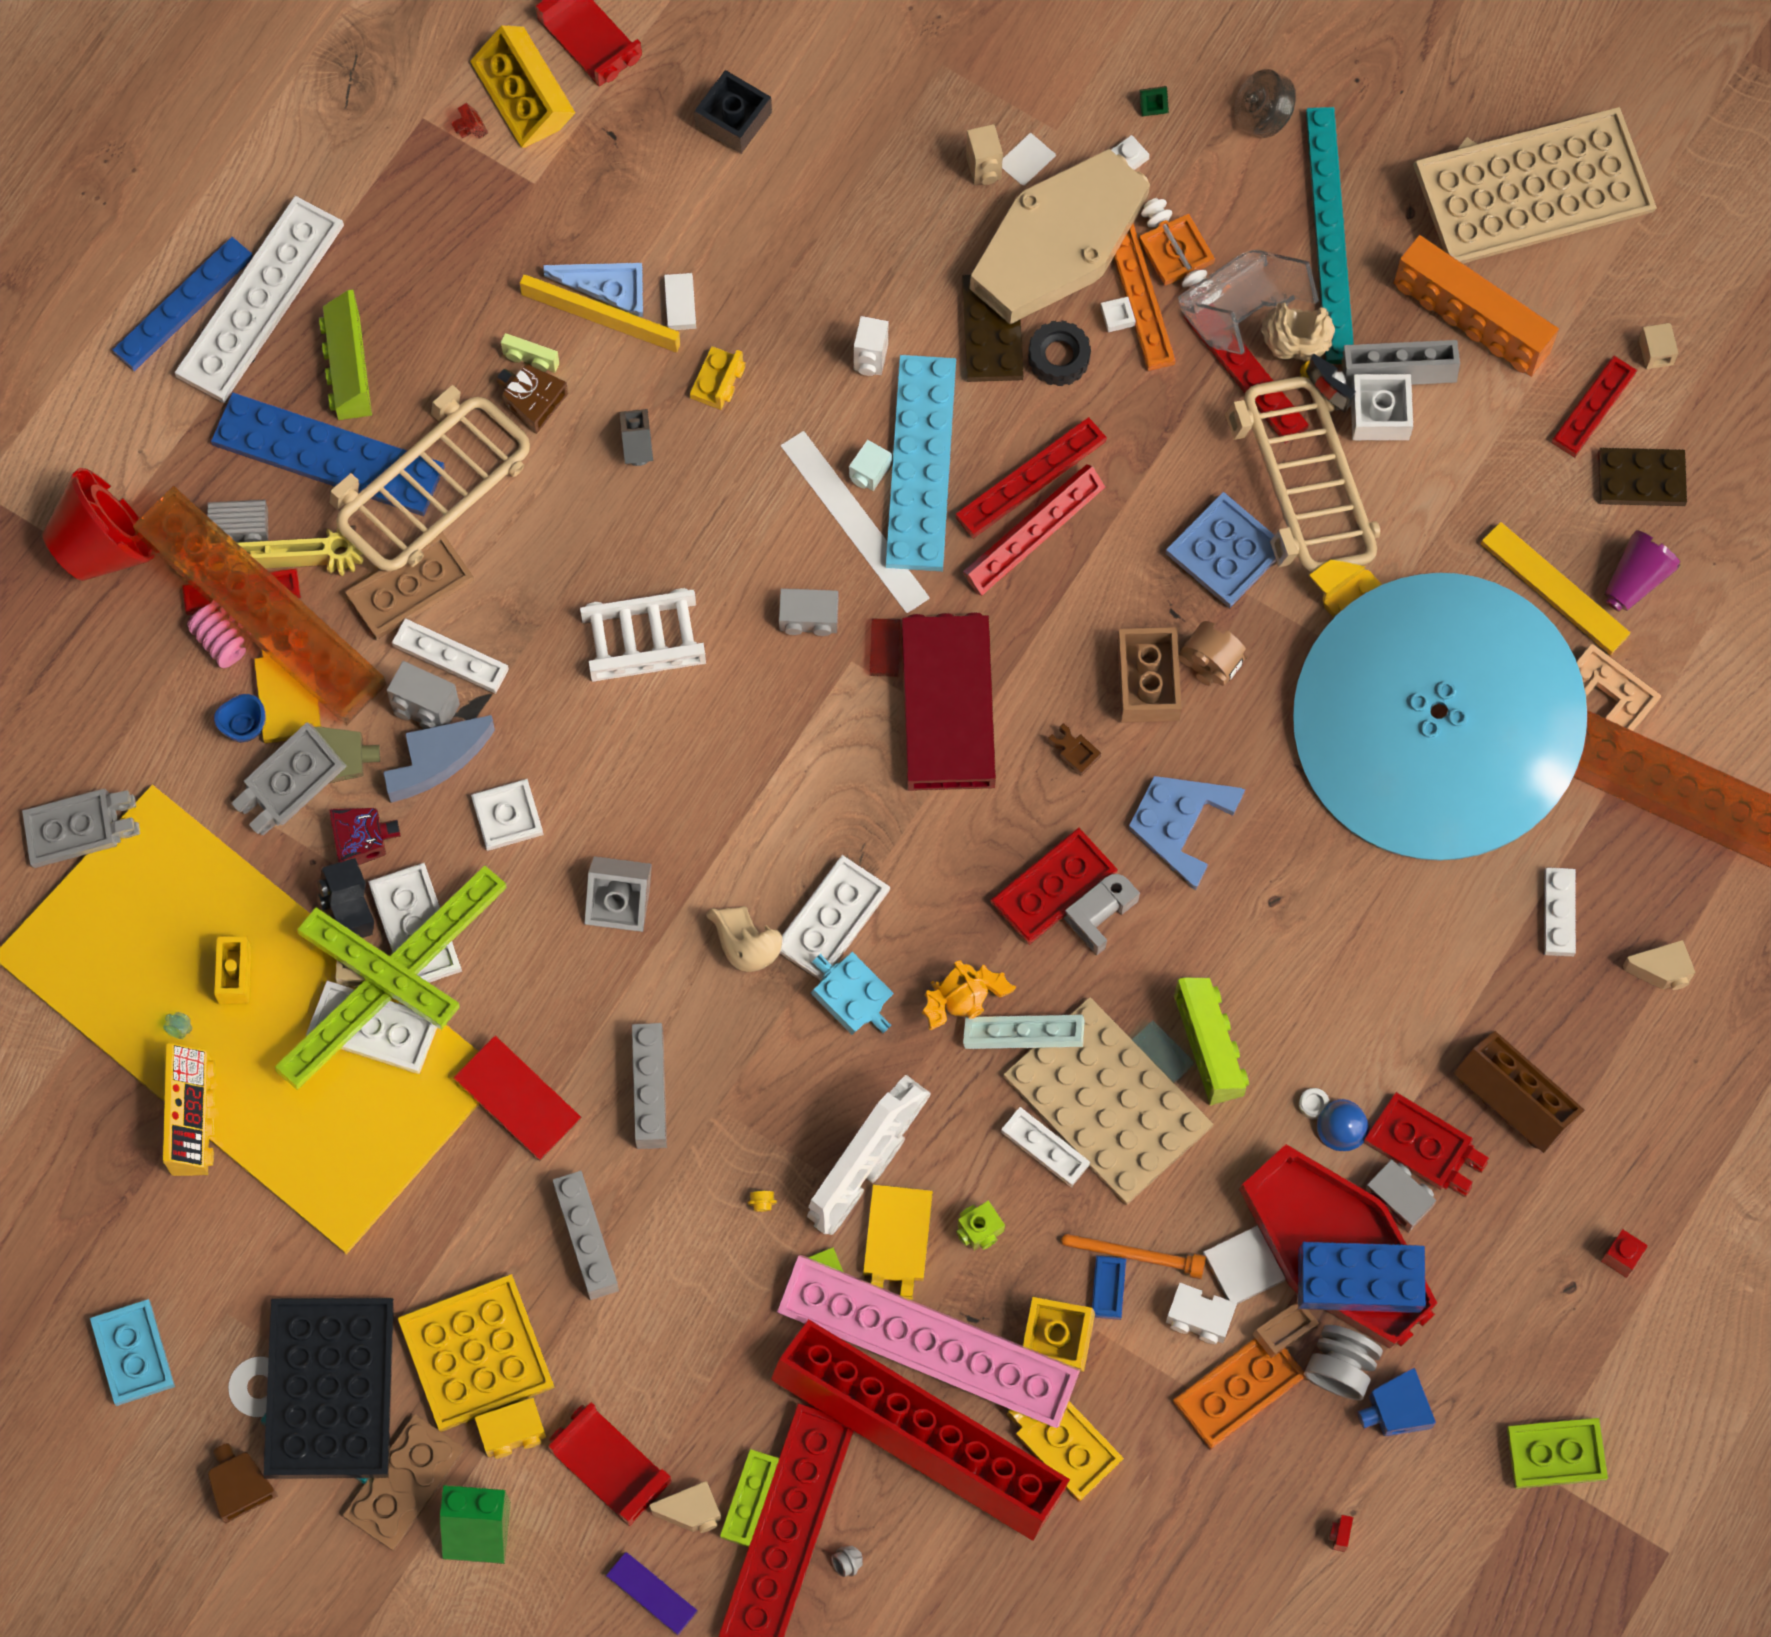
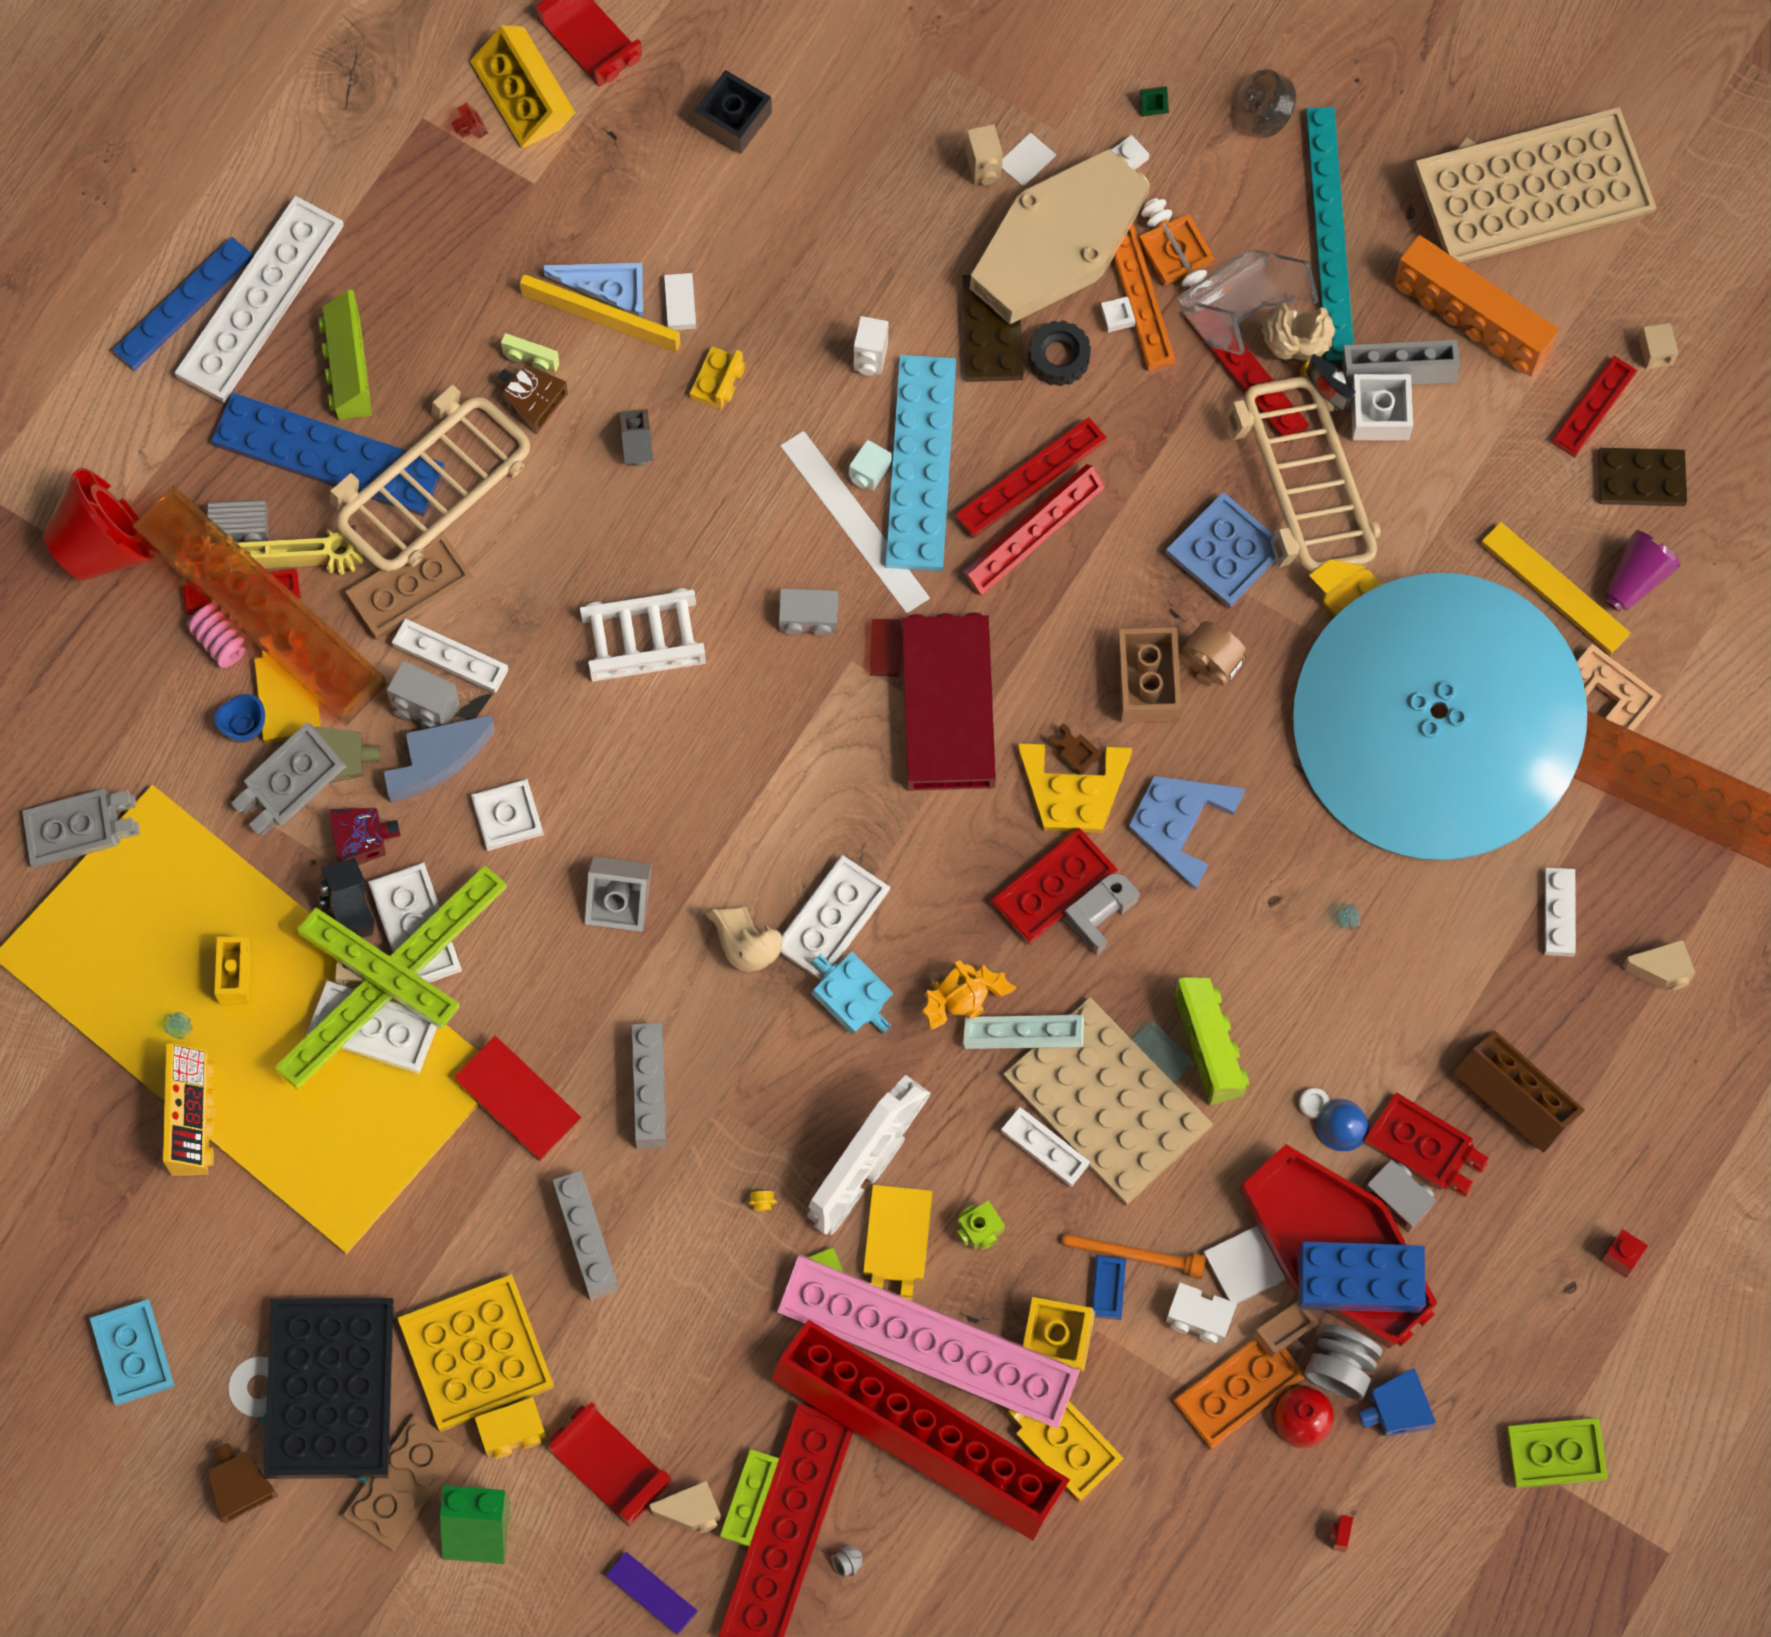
(1074, 799): none -> yellow wing
(1303, 1417): none -> red cylinder
(1349, 916): none -> clear light blue plate

